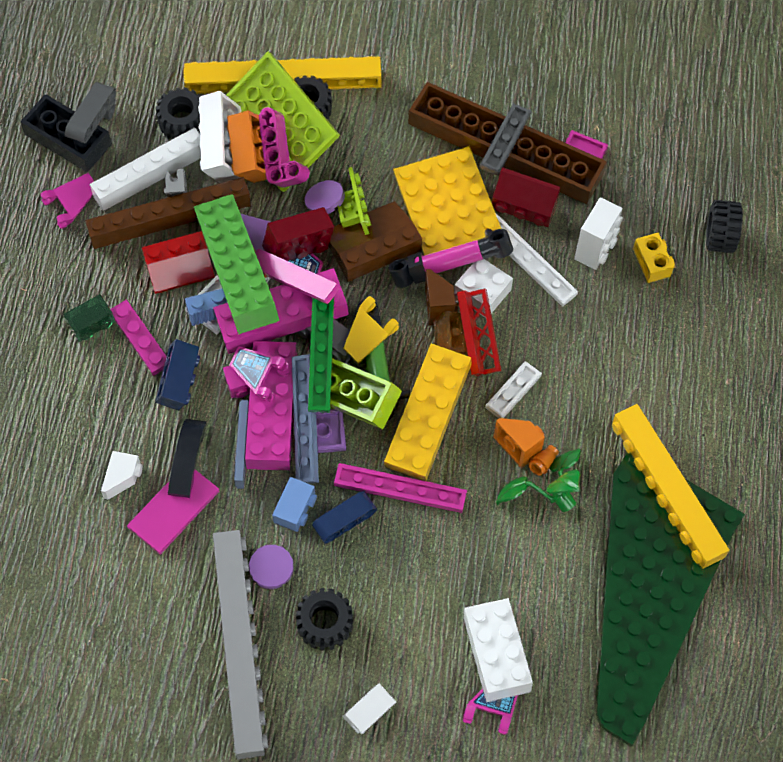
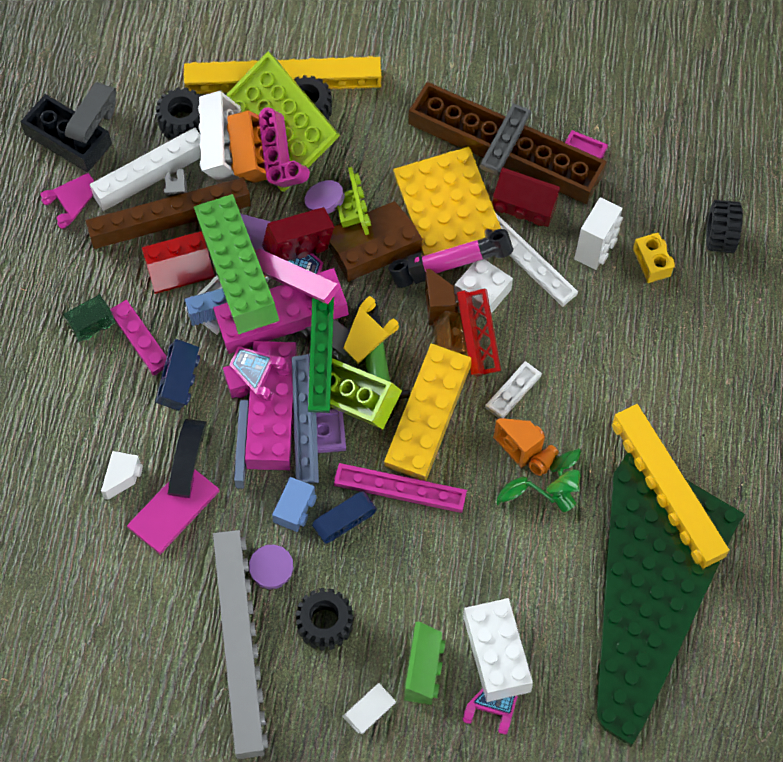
(424, 664): none -> bright green slope

